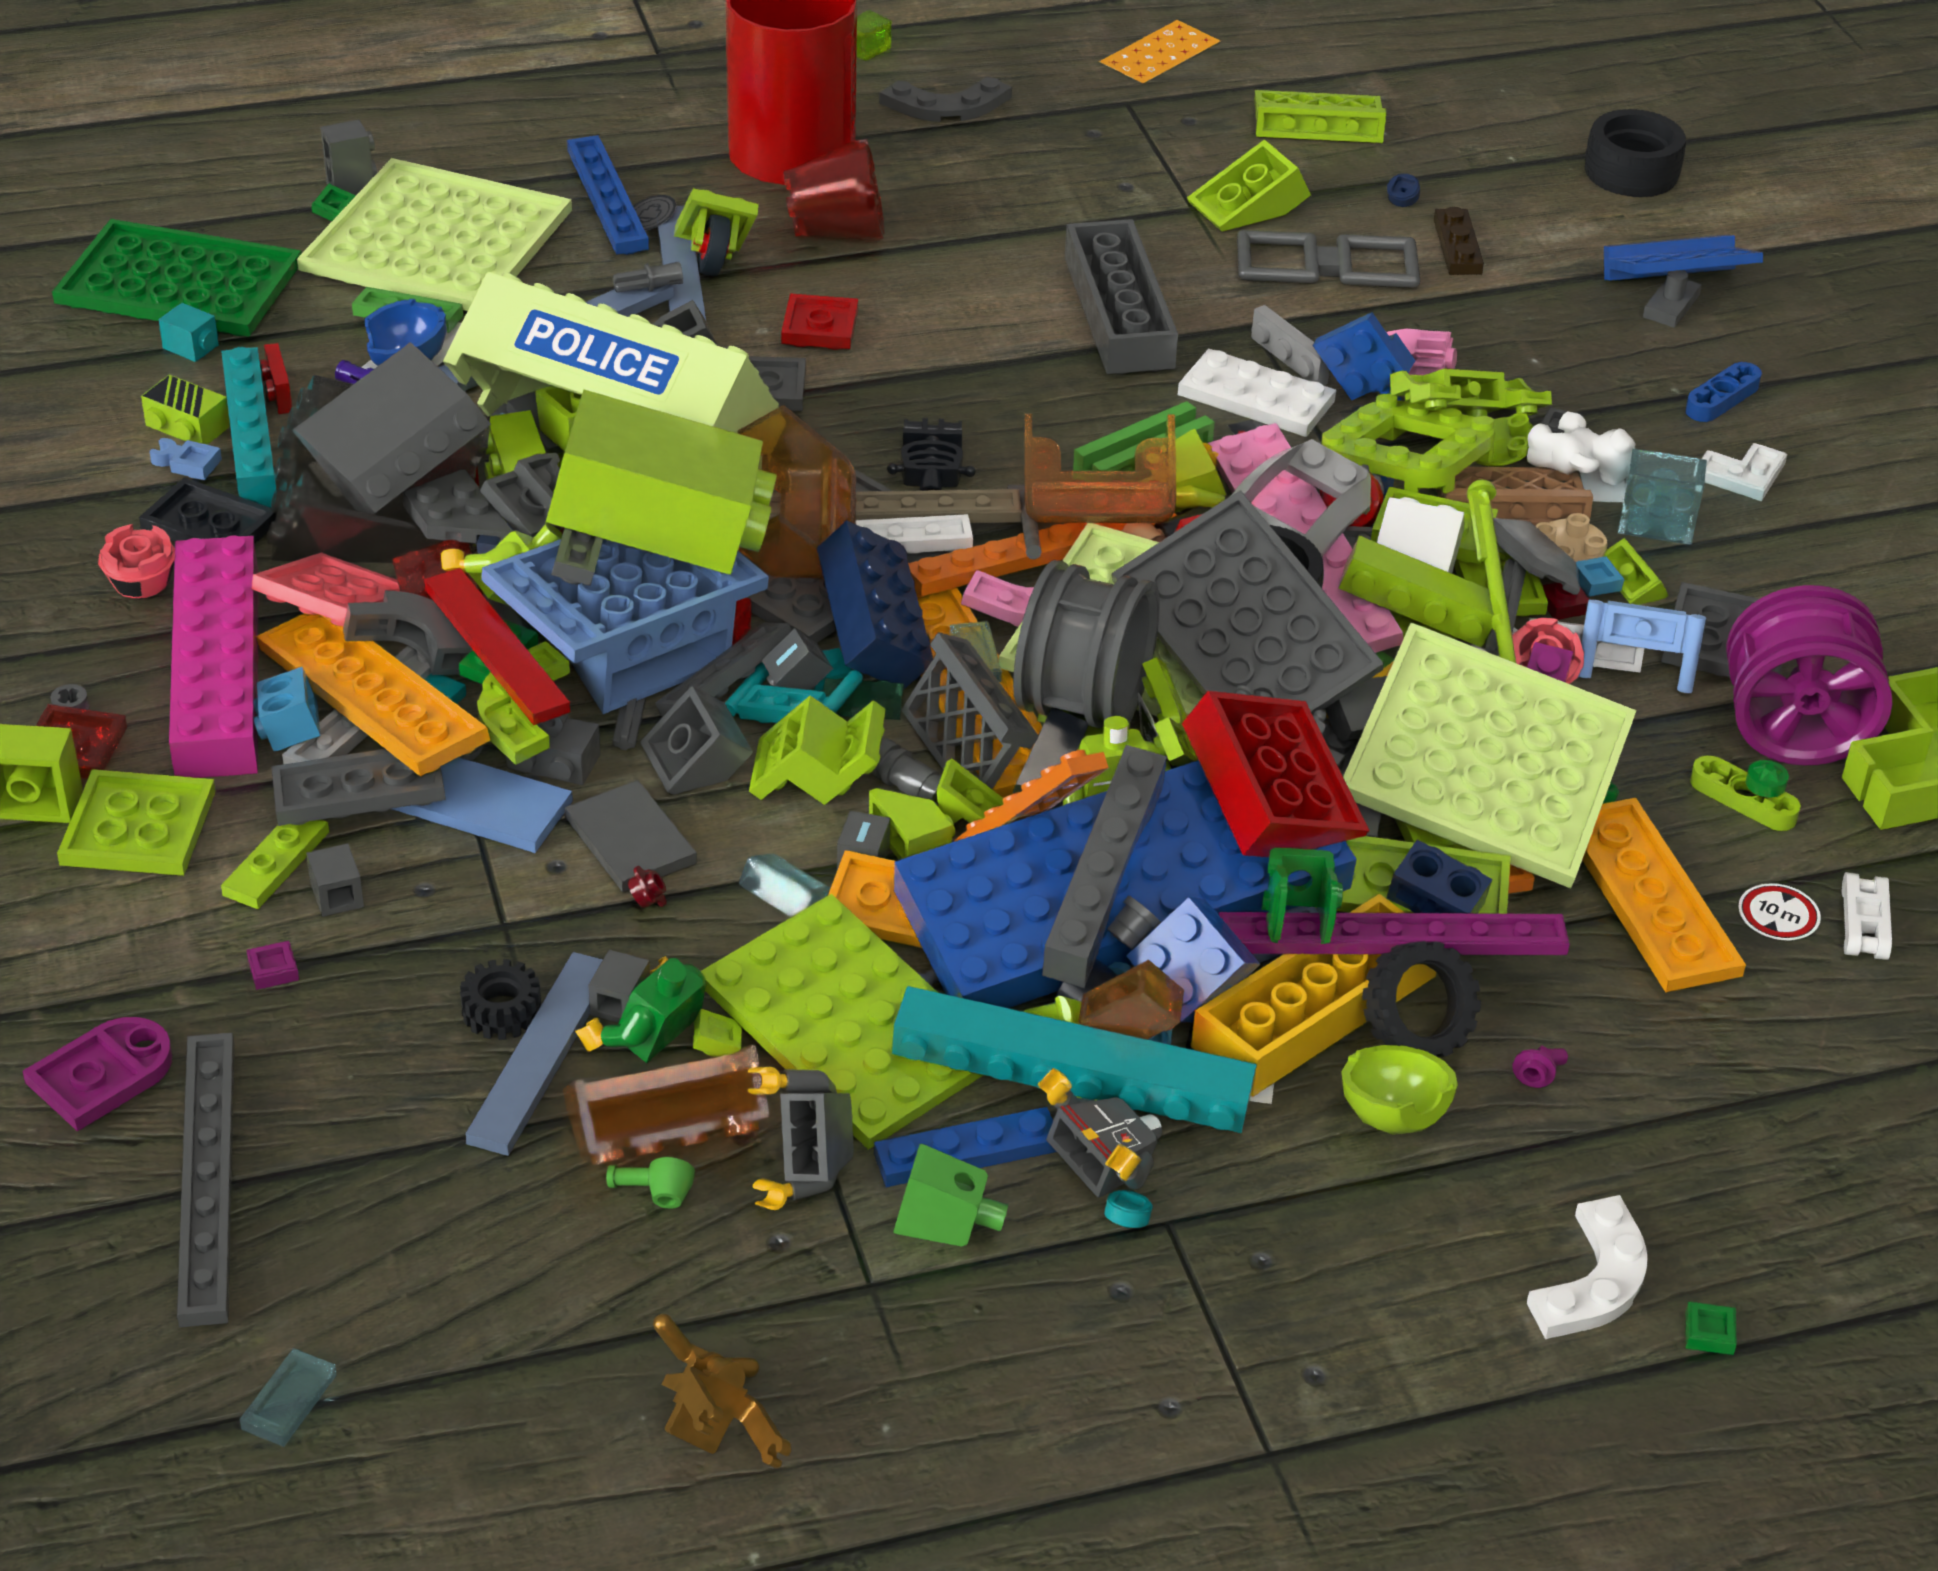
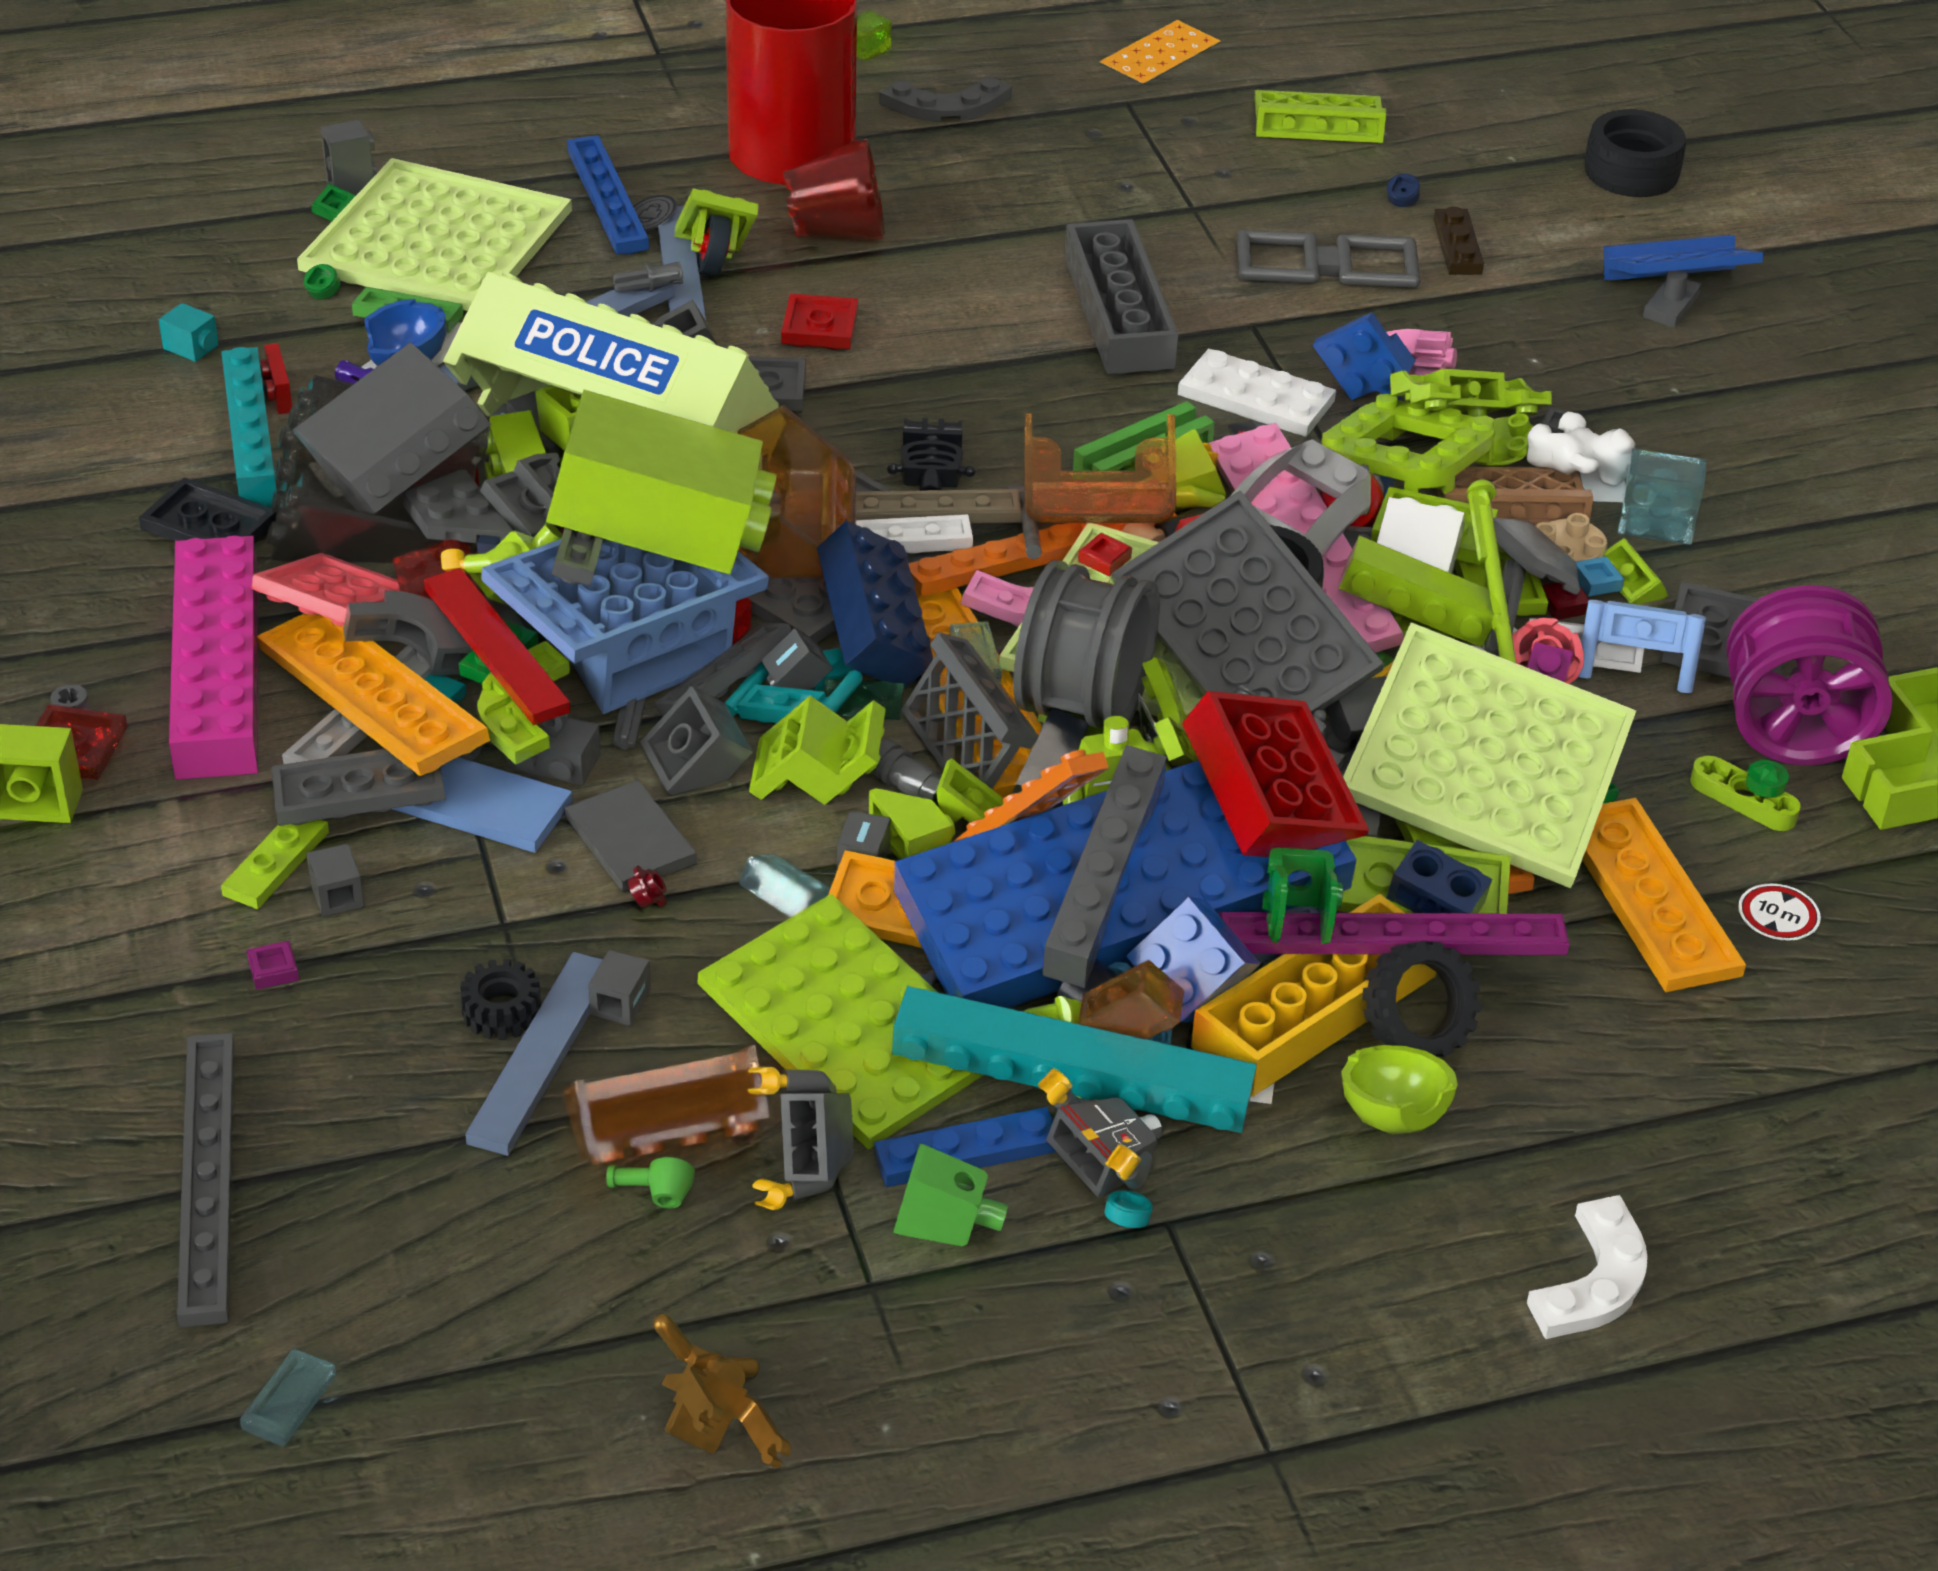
(101, 1069): magenta plate -> none
(137, 560): coral cone -> none
(137, 822): lime plate -> none
(154, 269): green plate -> none
(185, 410): lime brick -> none
(190, 459): medium blue plate -> none
(286, 709): dark azure brick -> none
(322, 281): none -> green tile
(654, 1013): green torso -> none
(716, 1034): lime plate -> none
(1105, 554): none -> red tile
(1132, 923): dark grey piece -> none
(1251, 189): lime slope -> none
(1288, 345): light grey plate -> none
(1538, 1066): magenta plate -> none
(1711, 1328): green tile -> none
(1738, 380): blue beam -> none
(1747, 477): white tile -> none
(1868, 913): white plate -> none

